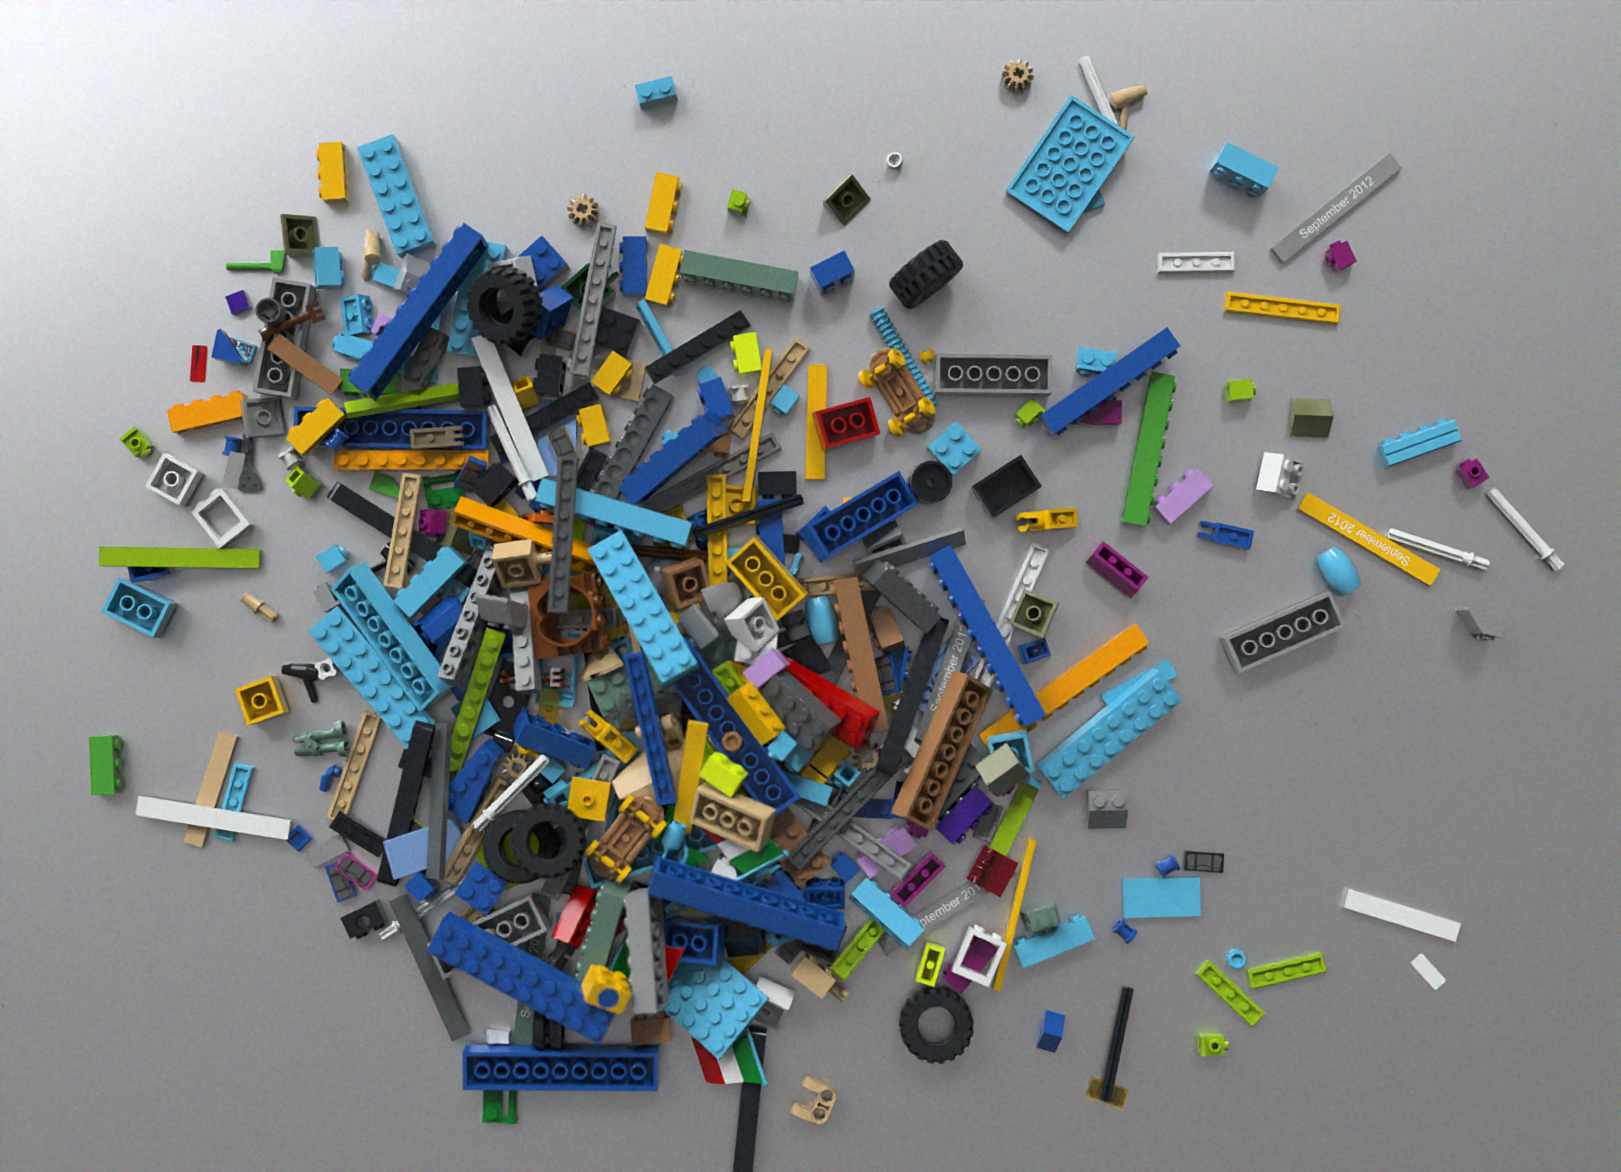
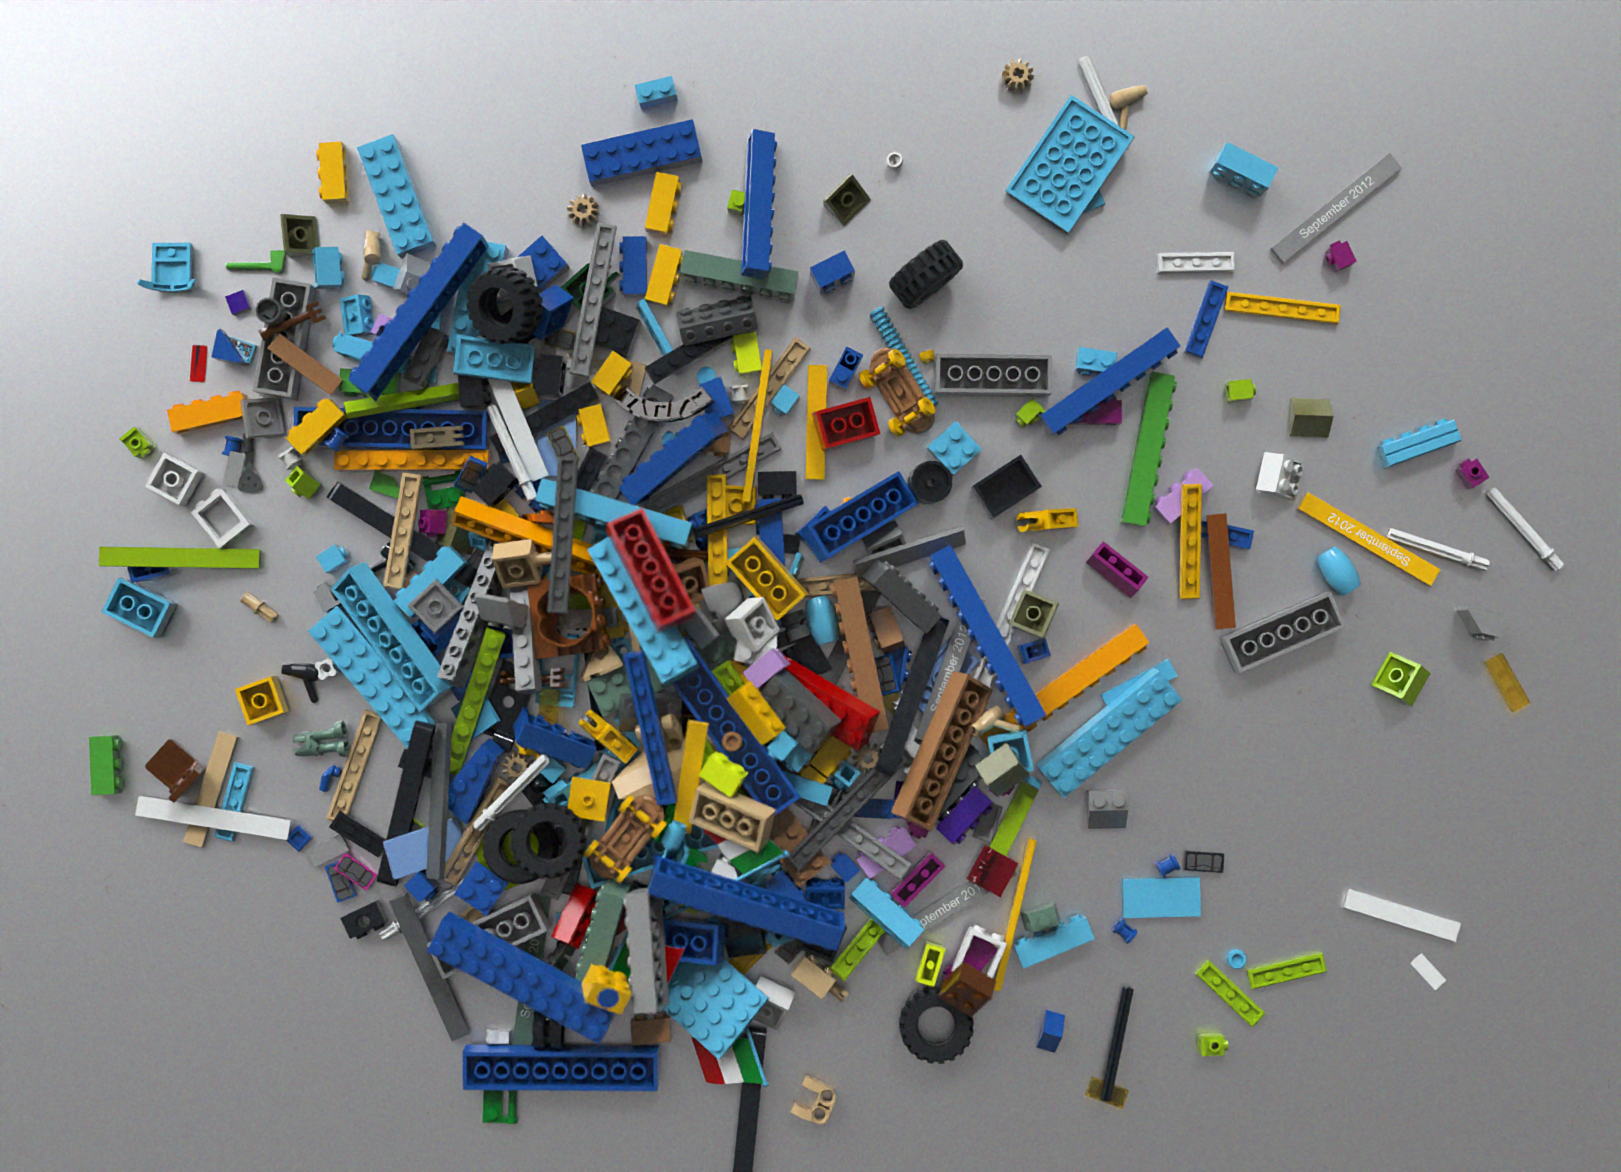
(170, 268): none -> medium azure piece
(174, 768): none -> reddish brown piece
(435, 606): none -> light grey tile
(493, 361): none -> medium azure tile
(641, 153): none -> blue brick
(650, 570): none -> red brick
(664, 411): none -> tile
(717, 320): none -> dark grey bracket
(758, 204): none -> blue brick
(845, 369): none -> blue slope
(967, 989): none -> reddish brown brick
(990, 719): none -> tan piece
(1190, 541): none -> yellow tile
(1206, 319): none -> blue tile
(1220, 571): none -> dark orange tile
(1401, 678): none -> lime slope
(1507, 682): none -> clear yellow tile

